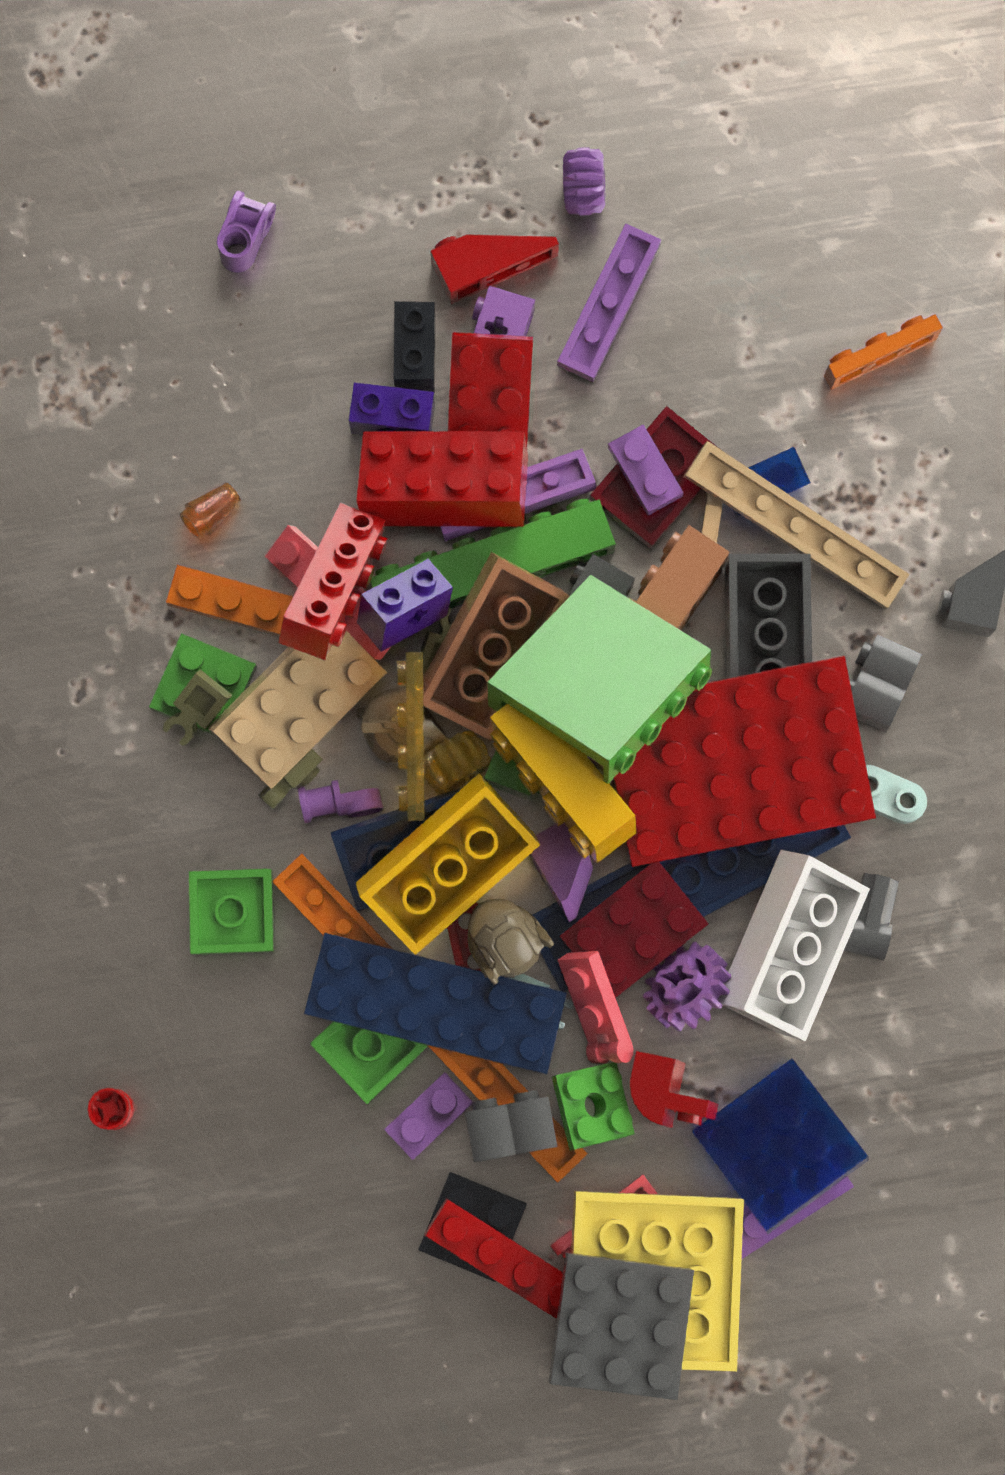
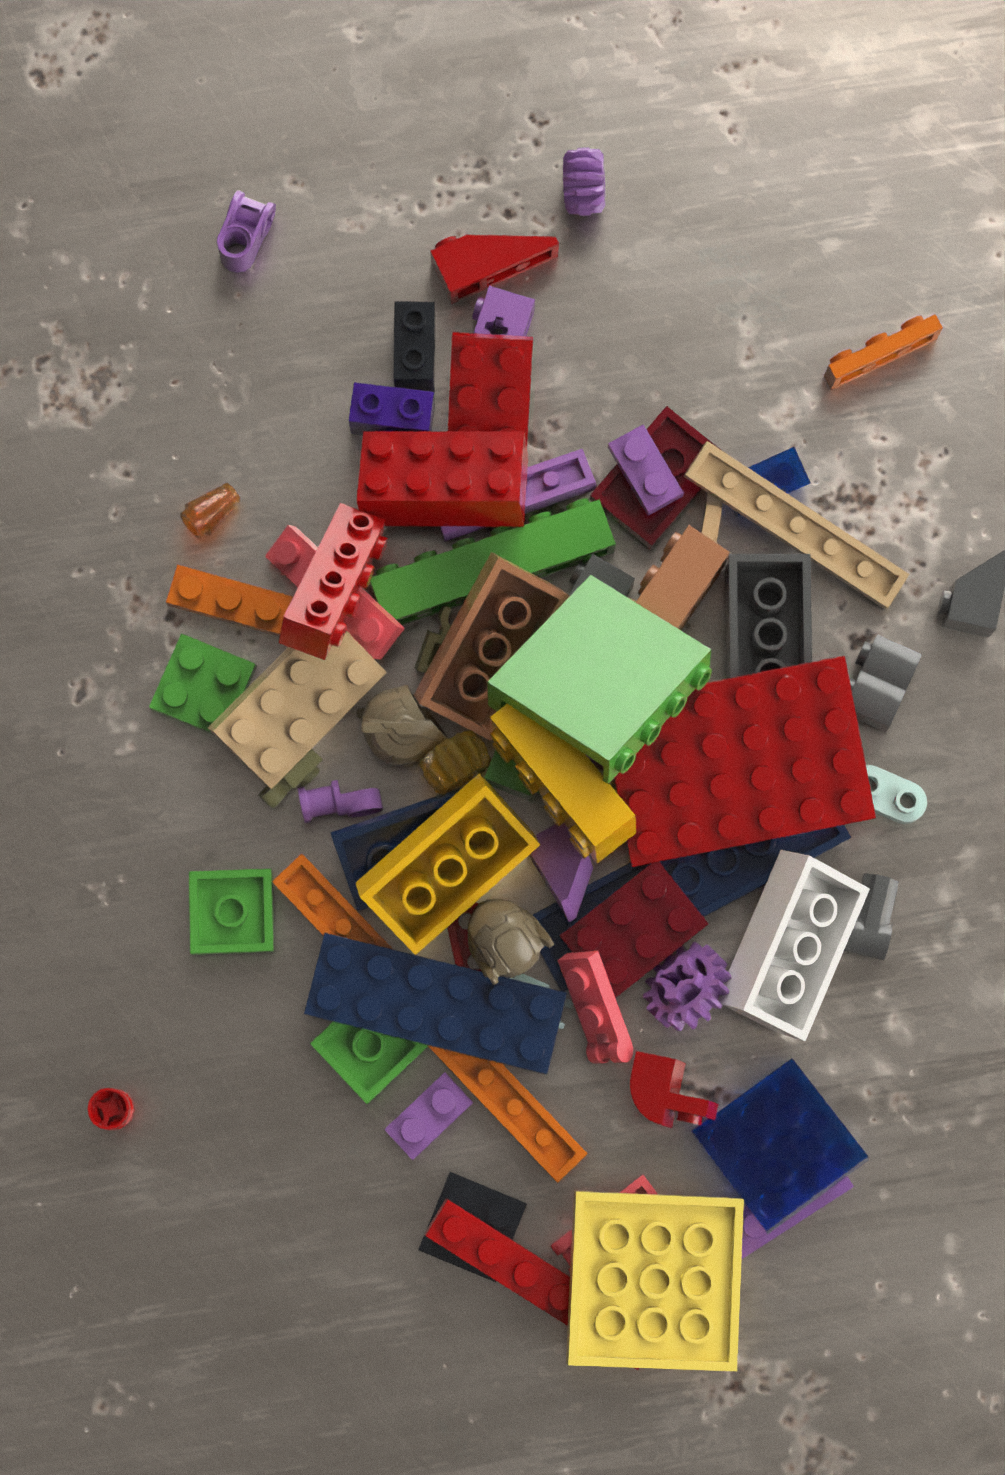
(199, 704): olive plate -> none
(404, 604): dark purple brick -> none
(411, 754): clear yellow plate -> none
(510, 1127): dark grey brick -> none
(606, 1091): bright green piece -> none
(609, 302): medium lavender plate -> none
(621, 1326): dark grey plate -> none

